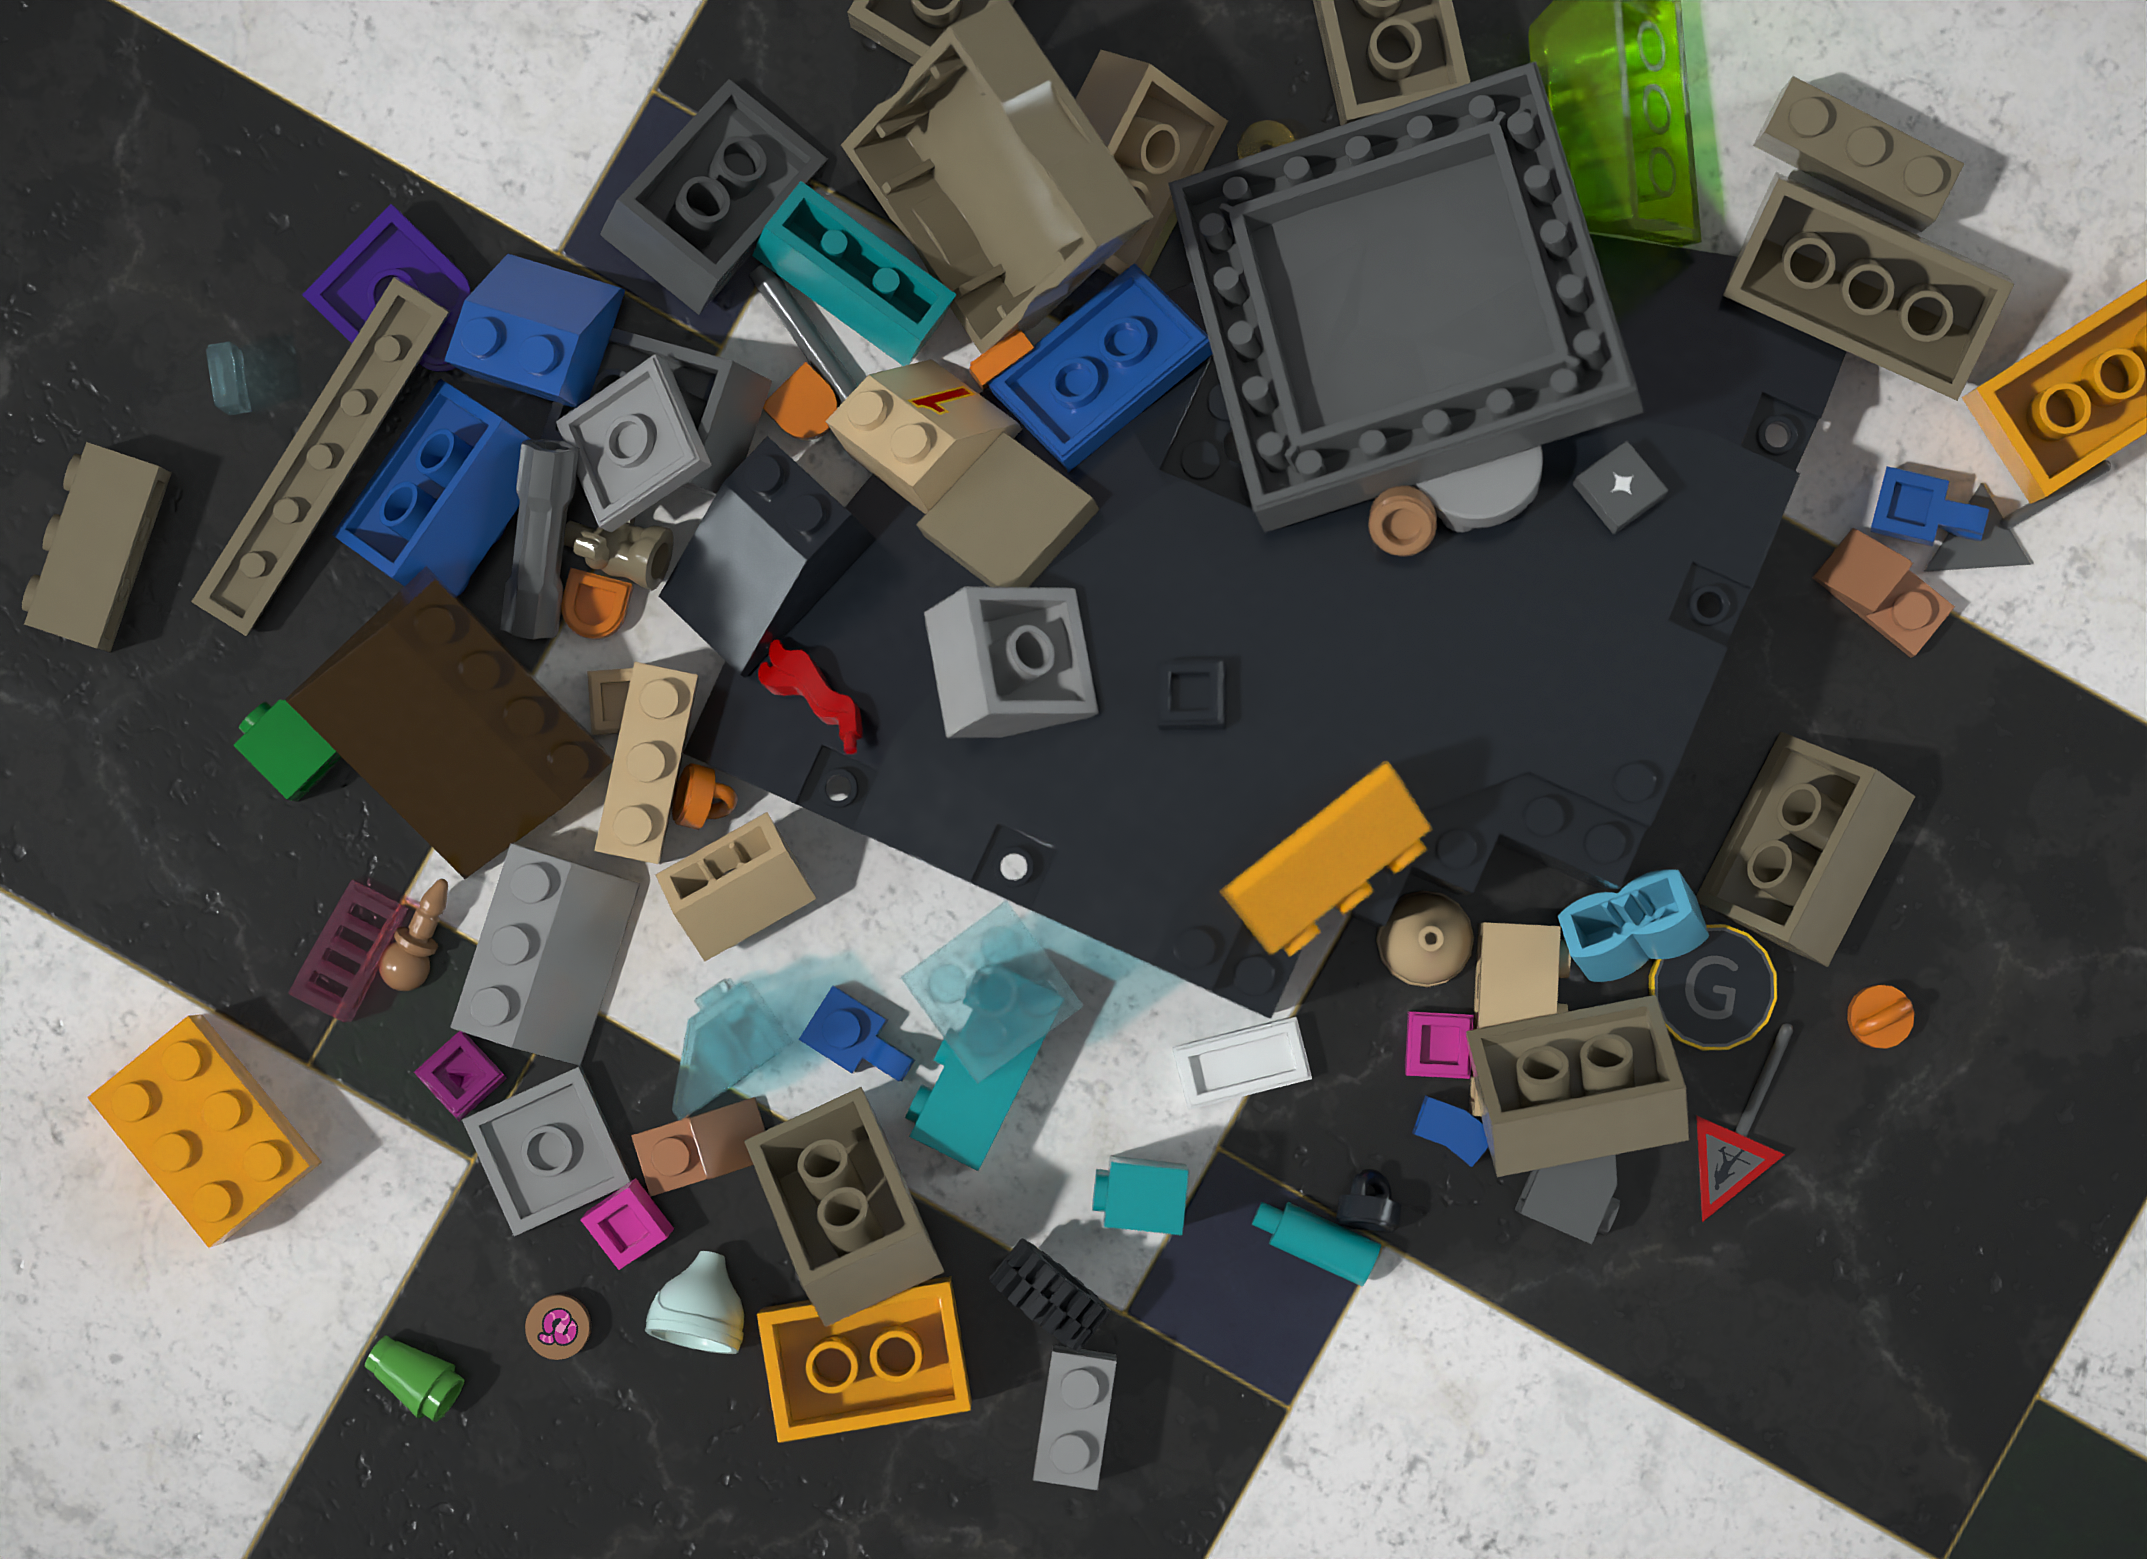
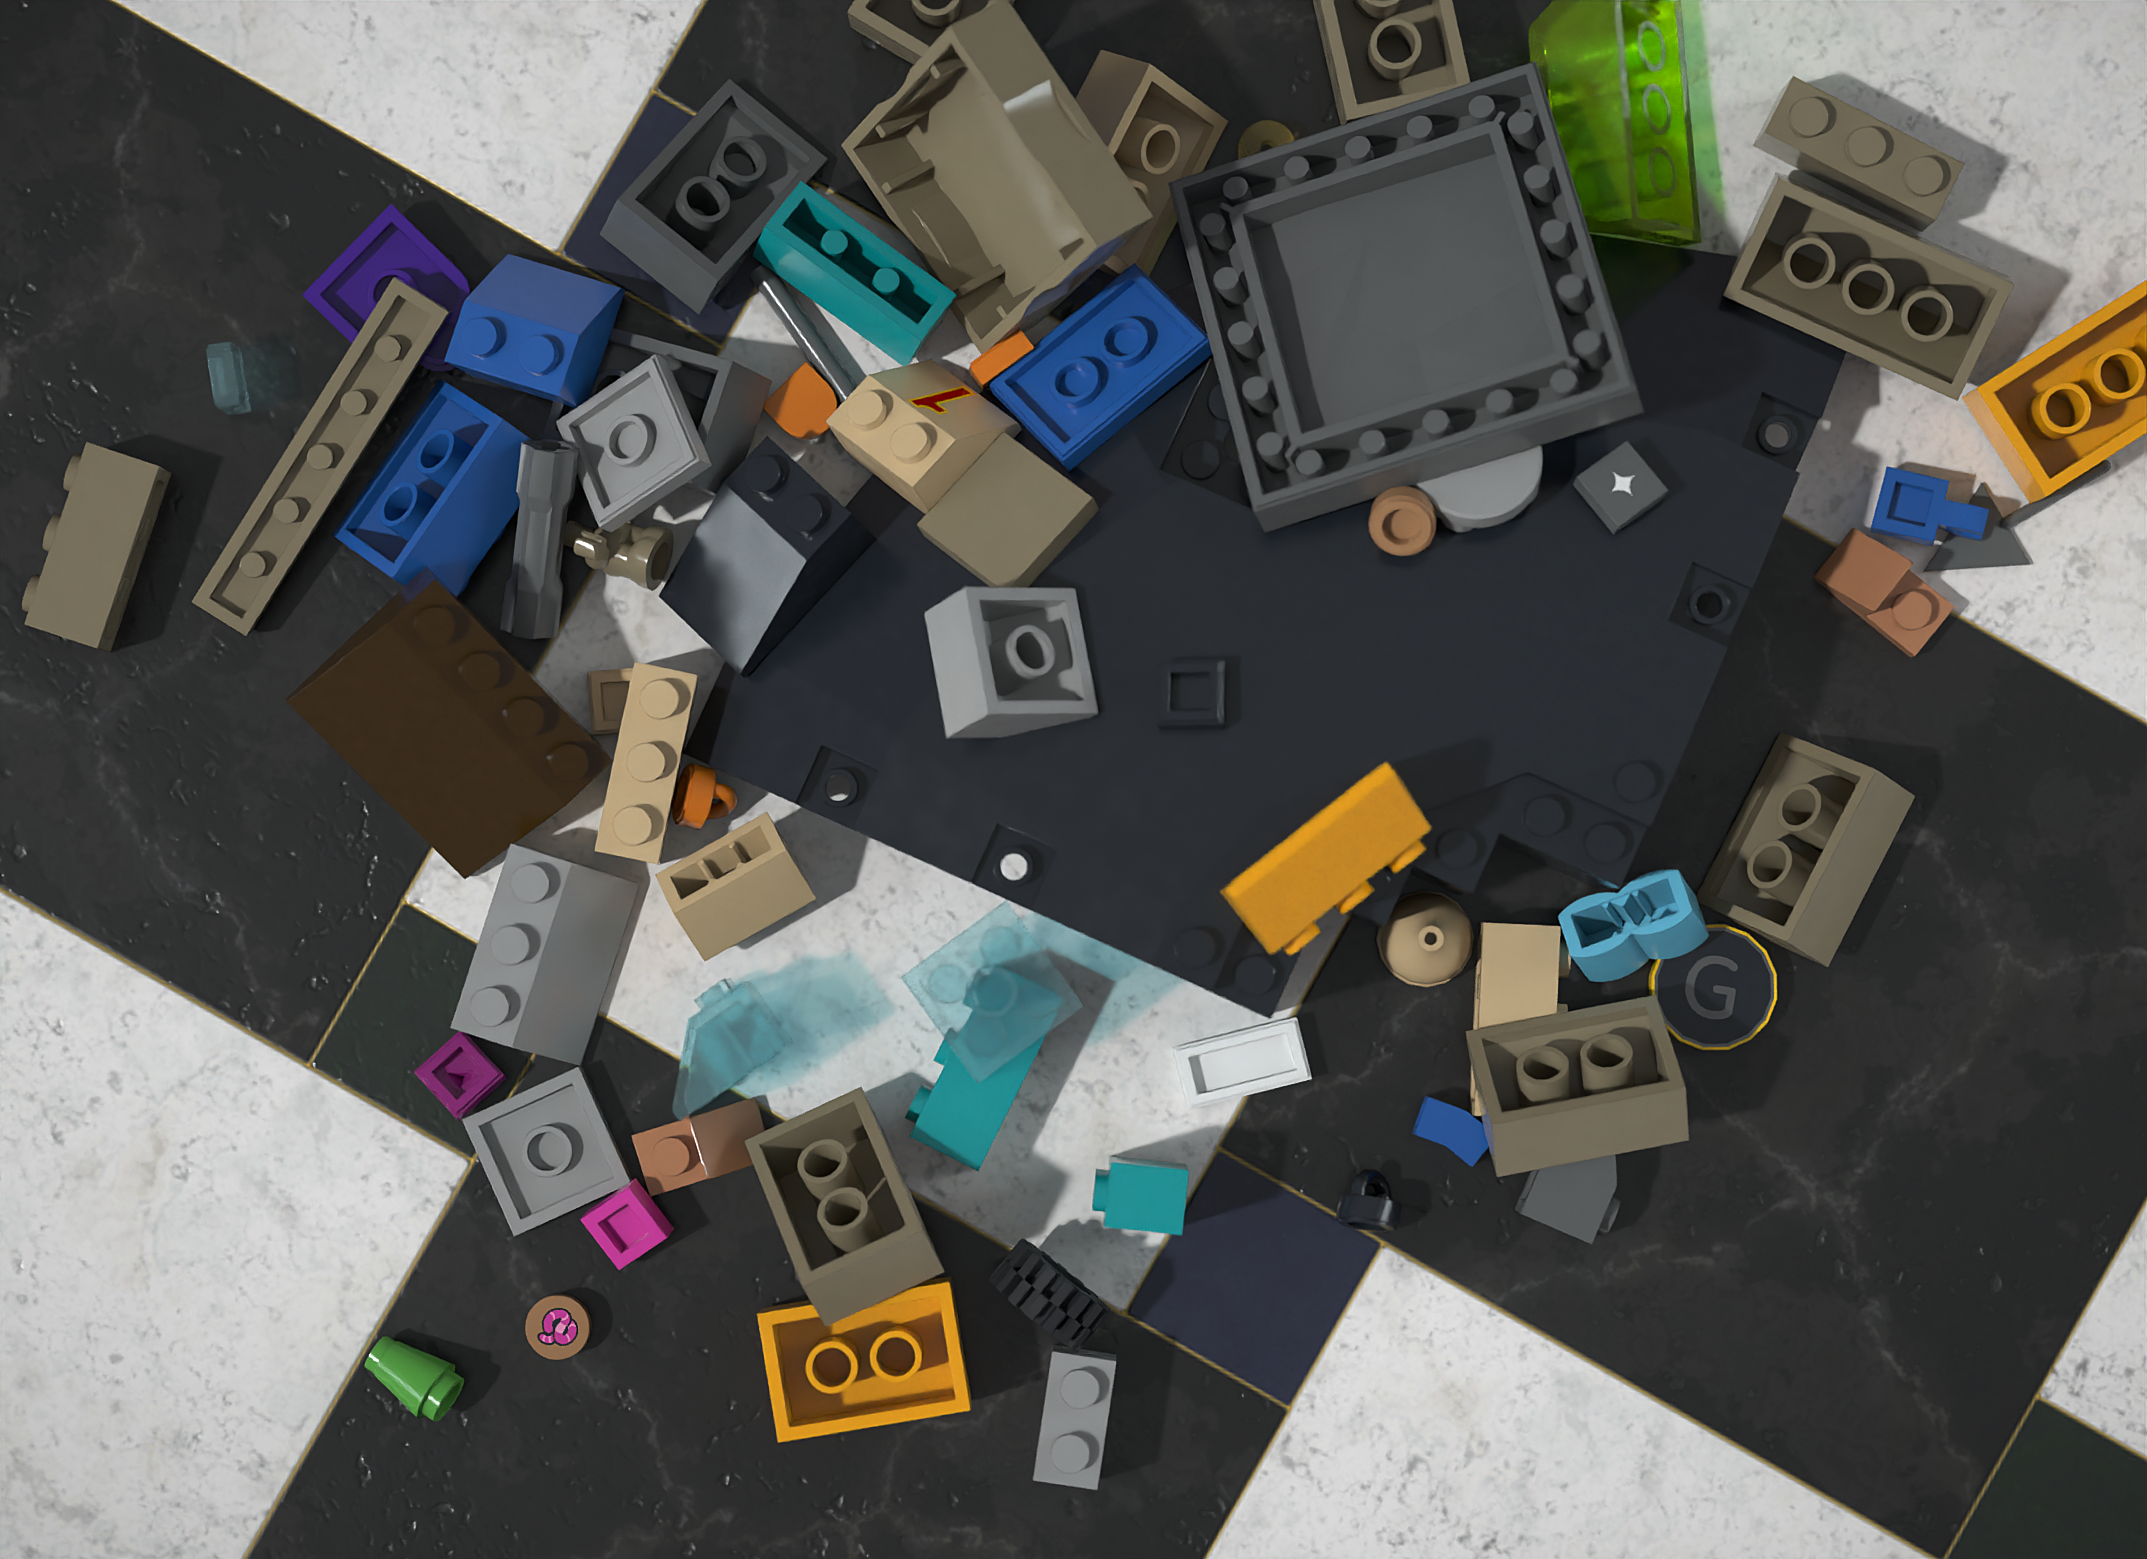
(204, 1130): light orange brick -> none
(285, 749): green slope -> none
(316, 962): clear pink slope -> none
(407, 961): medium nougat bar -> none
(595, 604): orange tile -> none
(699, 1308): light aqua helmet -> none
(799, 674): red hair -> none
(850, 1032): blue plate -> none
(1318, 1241): teal cylinder -> none
(1438, 1045): dark pink tile -> none
(1728, 1157): piece -> none
(1880, 1016): orange tile -> none

